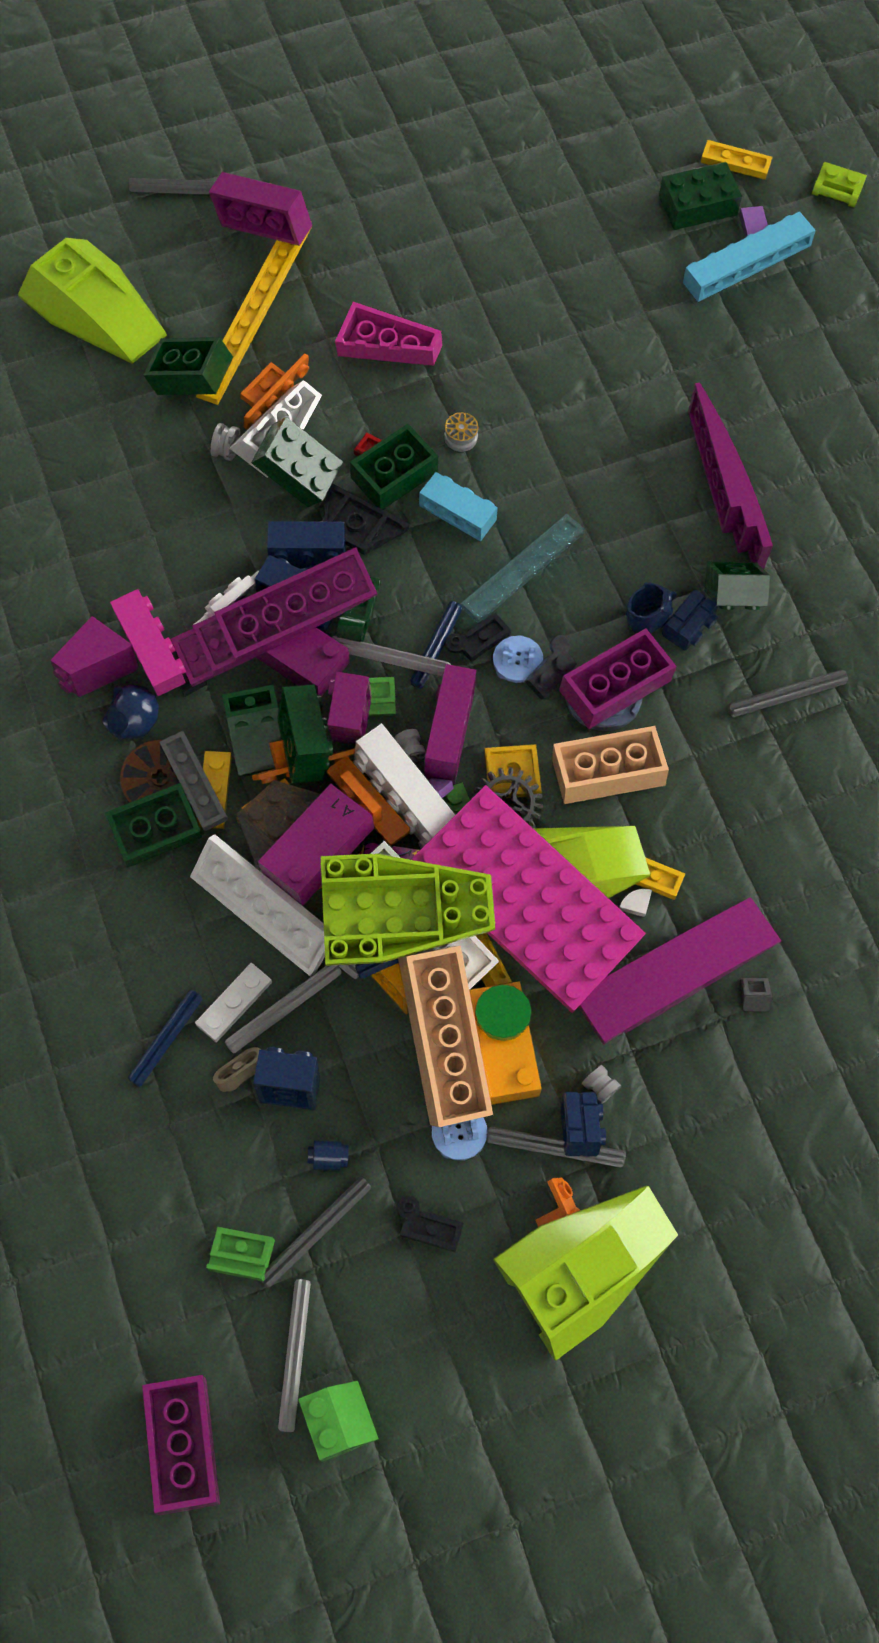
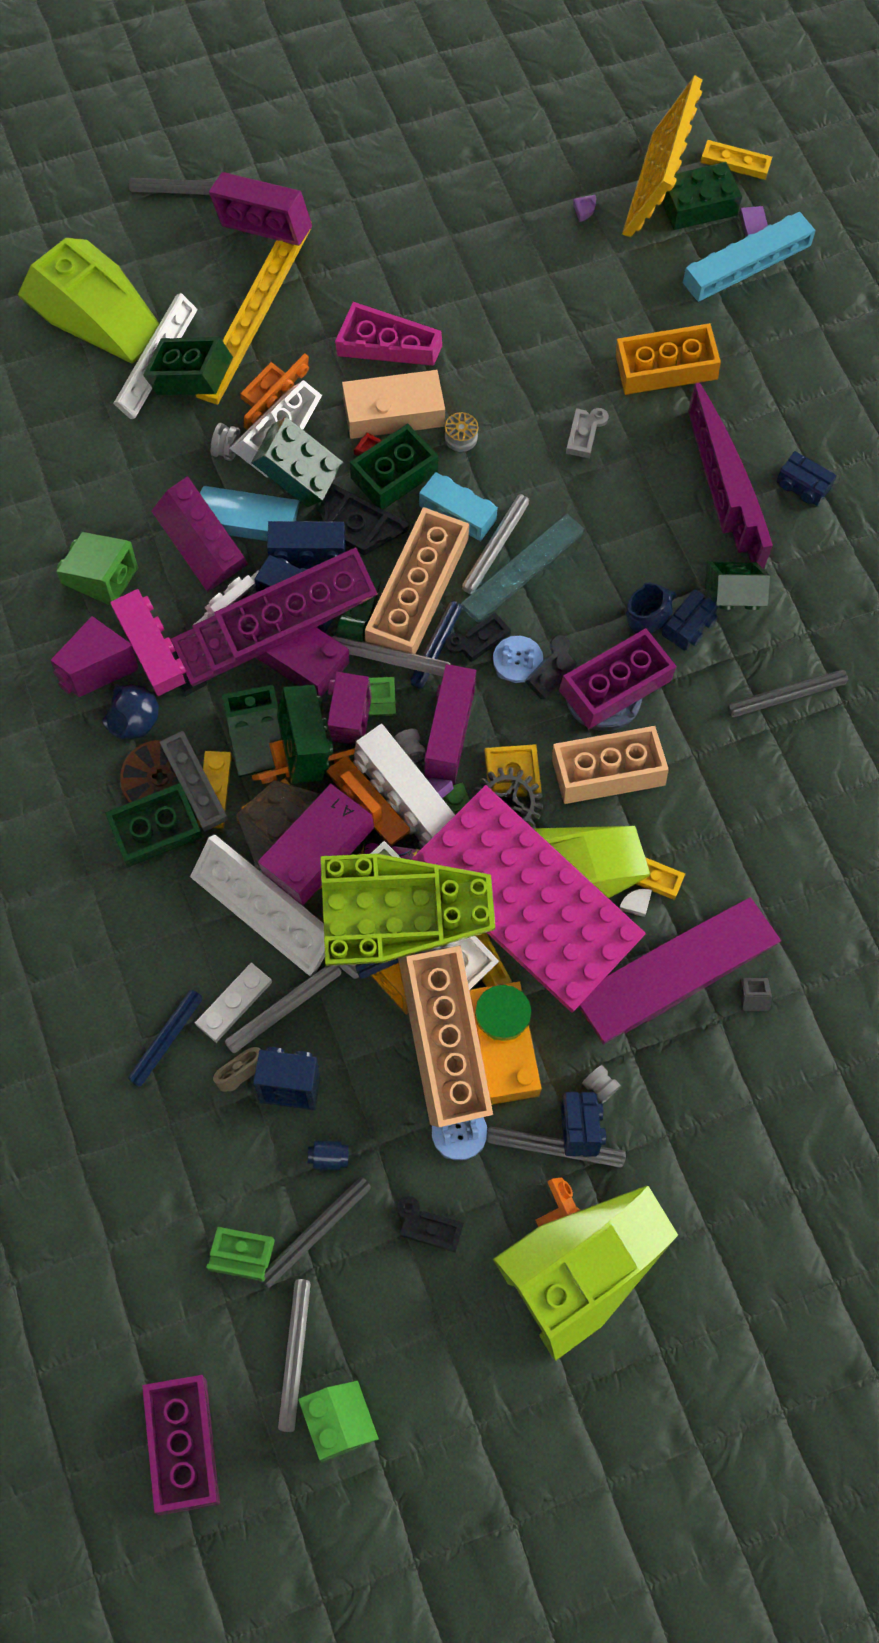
(98, 566): none -> bright green slope
(172, 326): none -> white tile
(198, 534): none -> magenta slope
(248, 513): none -> medium azure slope
(393, 401): none -> light nougat brick
(417, 582): none -> light nougat brick
(495, 544): none -> light grey axle
(584, 206): none -> medium lavender tile
(584, 431): none -> light grey hinge
(663, 157): none -> yellow plate
(667, 359): none -> light orange brick
(806, 478): none -> dark blue brick
(839, 184): lime plate -> none

